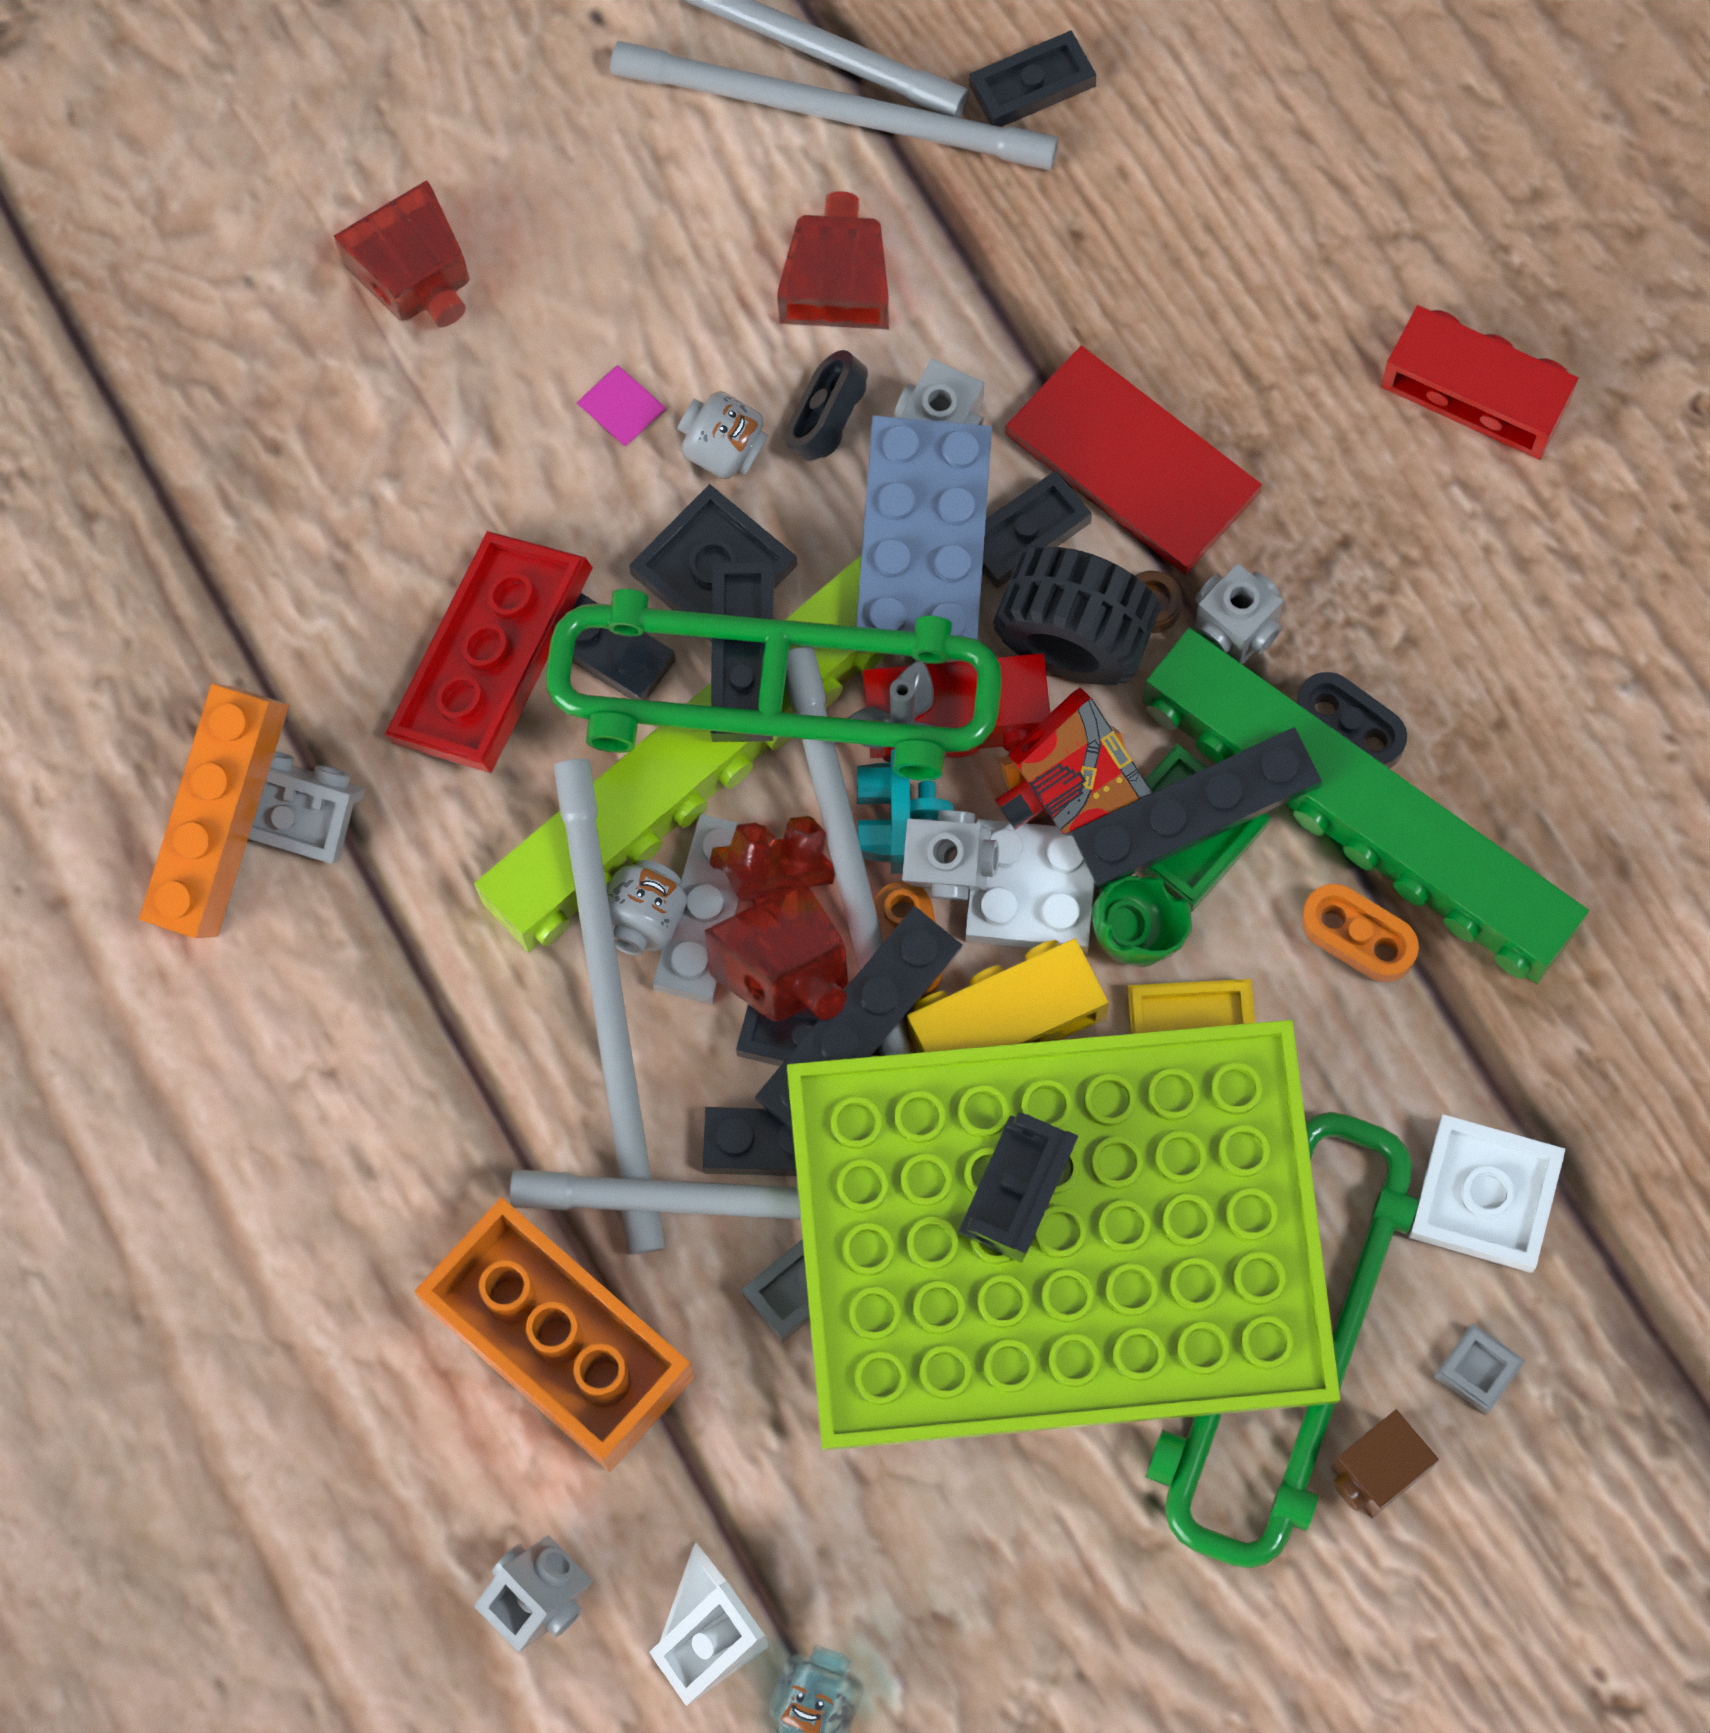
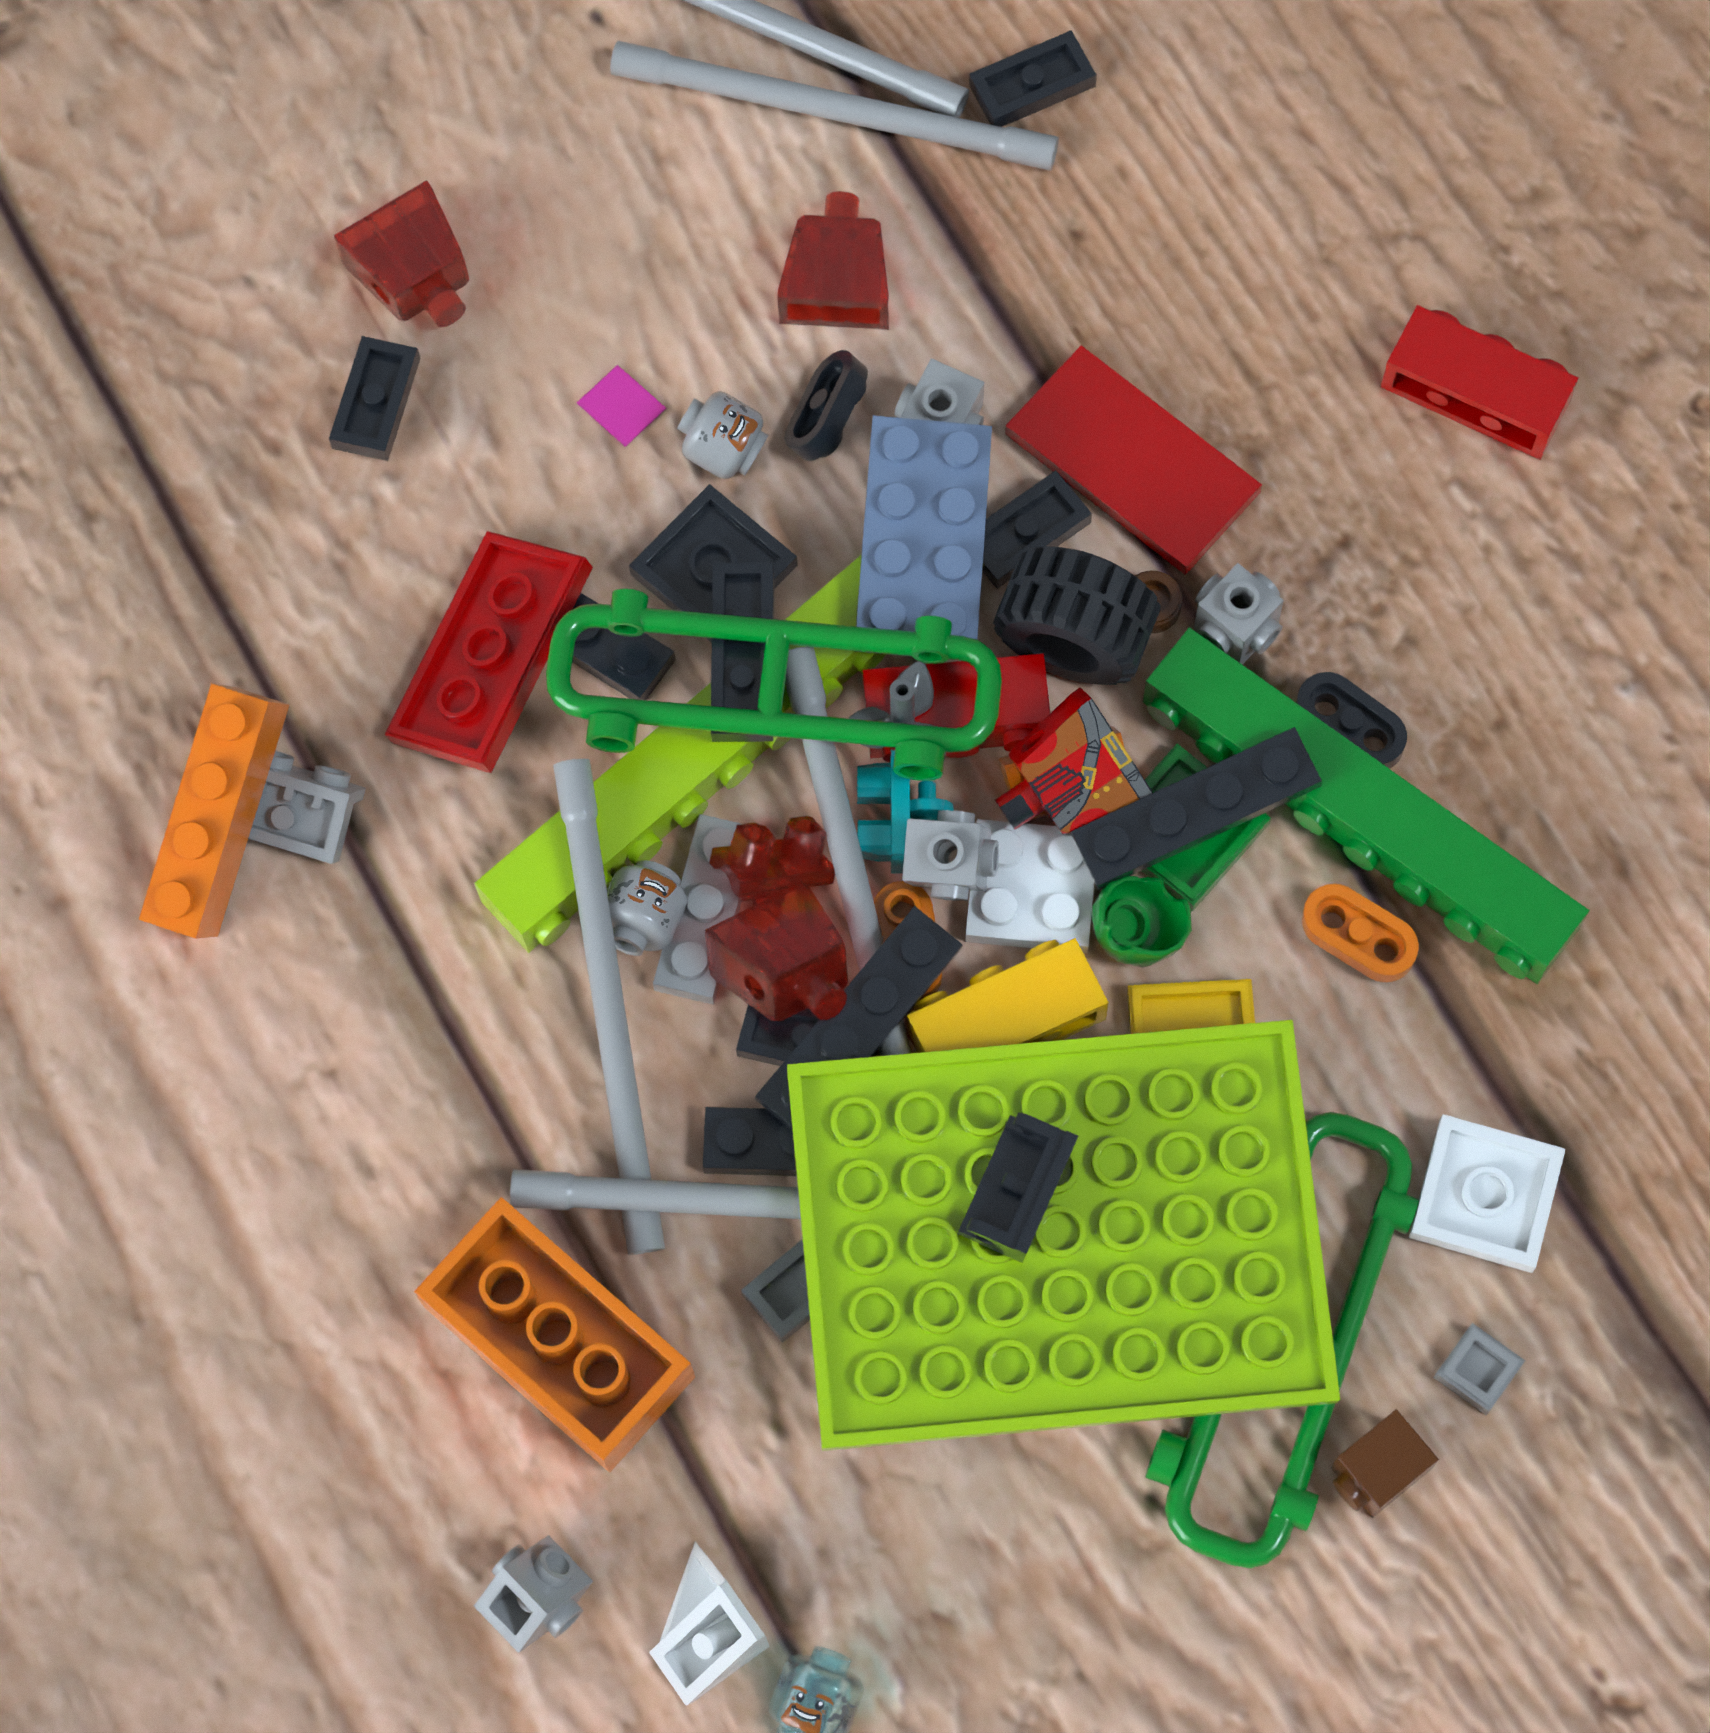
(374, 398): none -> black plate

